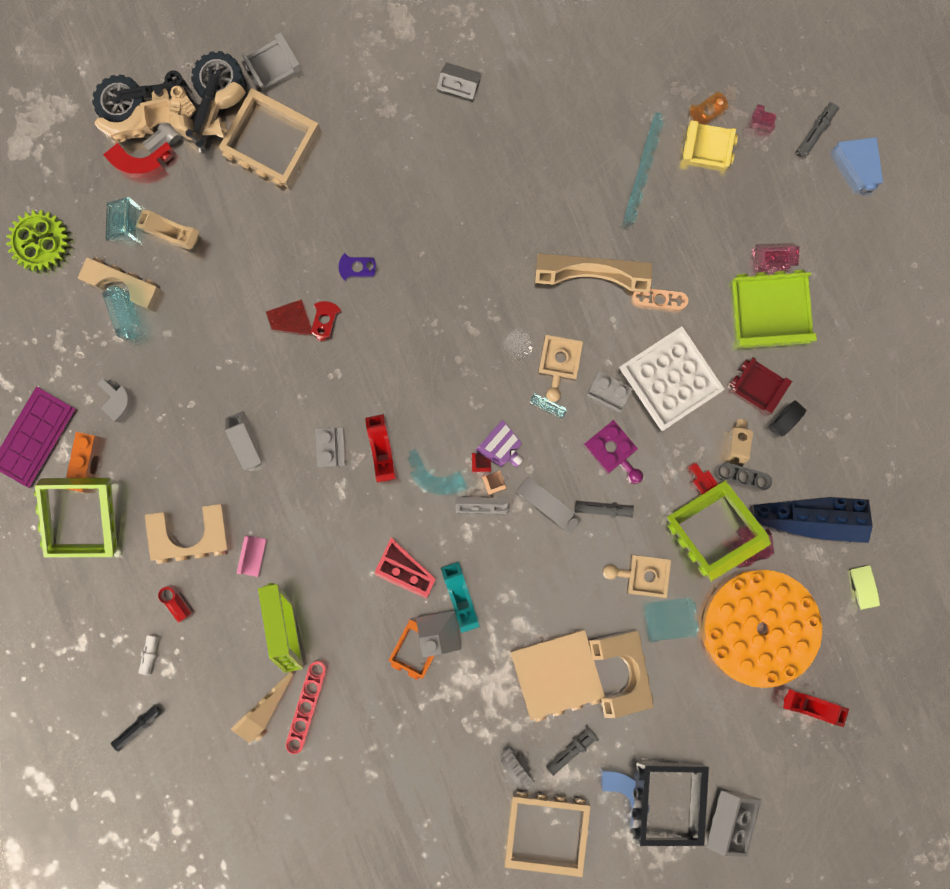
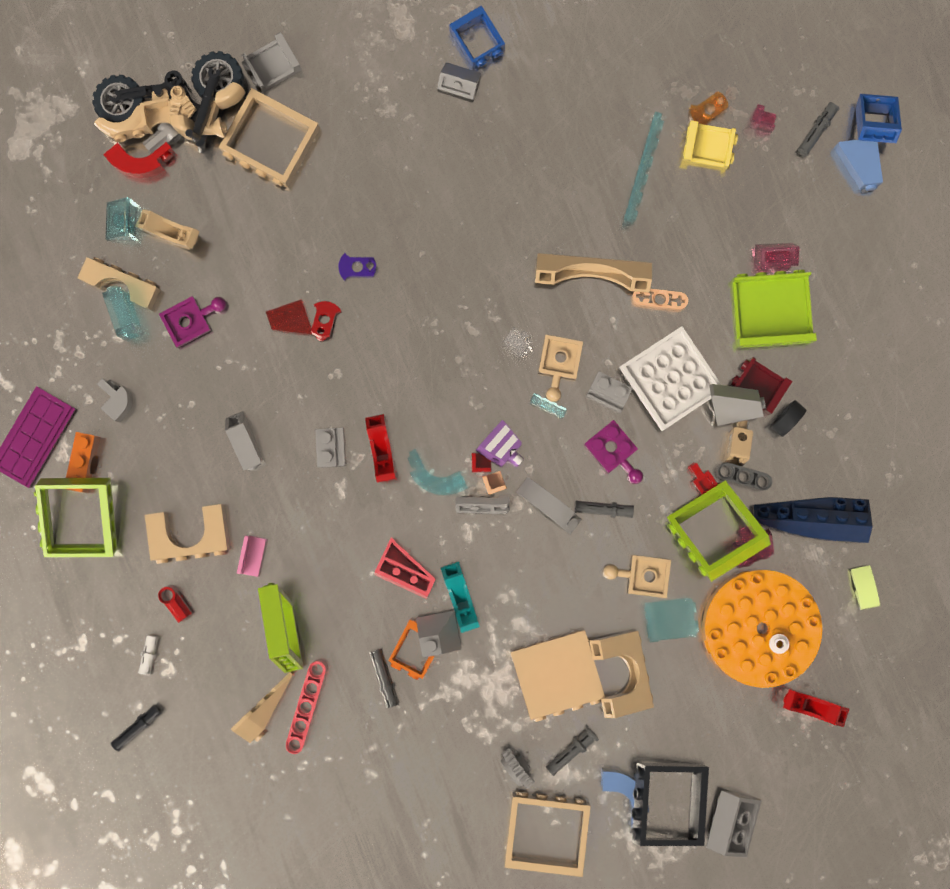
(32, 224): lime gear -> none
(198, 324): none -> magenta plate
(386, 685): none -> dark grey pin
(468, 21): none -> blue window
(735, 404): none -> light grey slope
(773, 640): none -> white plate
(878, 130): none -> blue window

